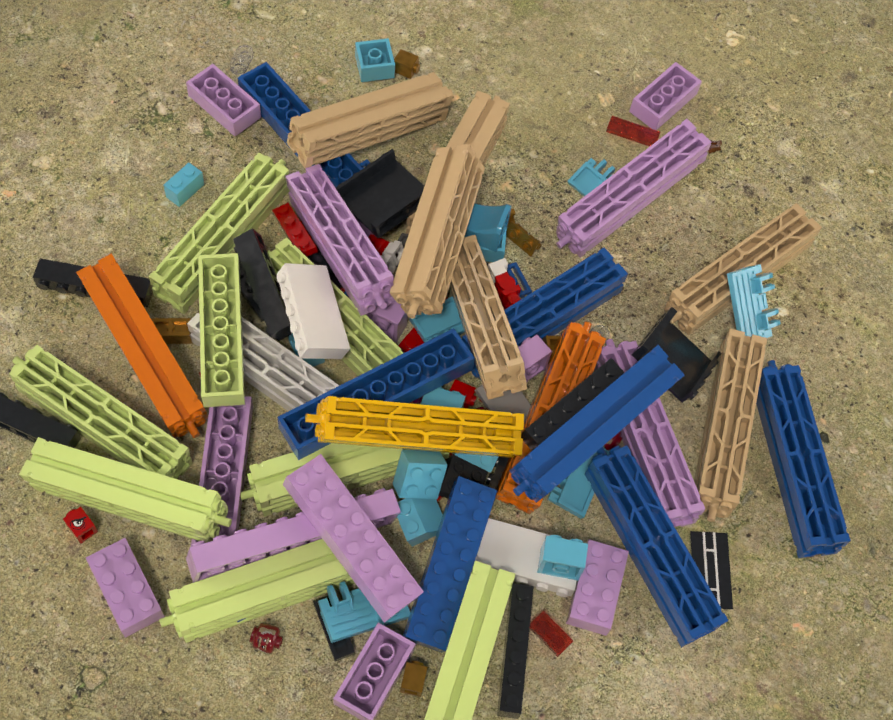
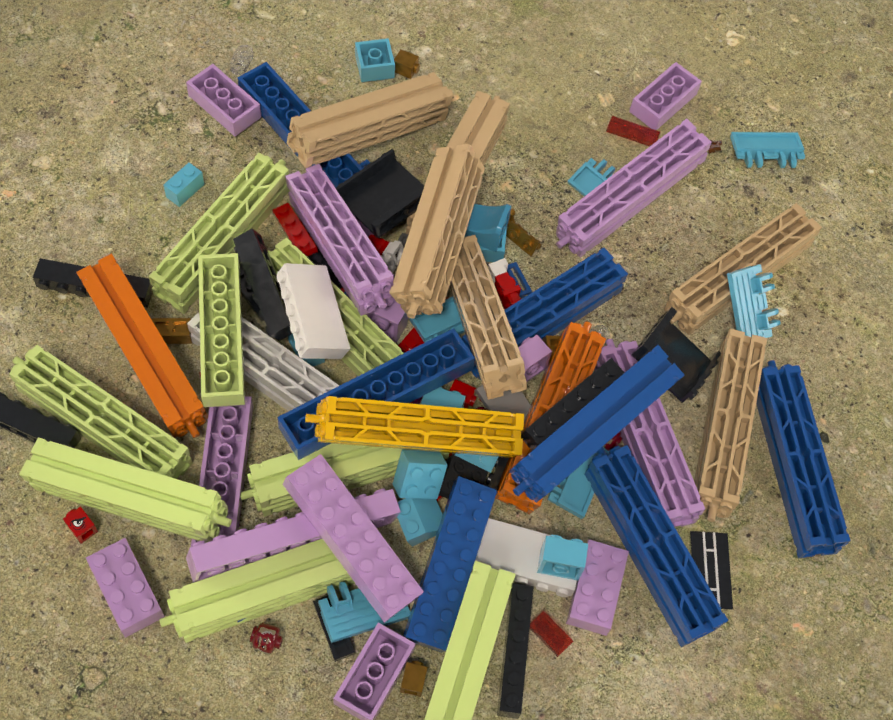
(769, 144): none -> medium azure hinge

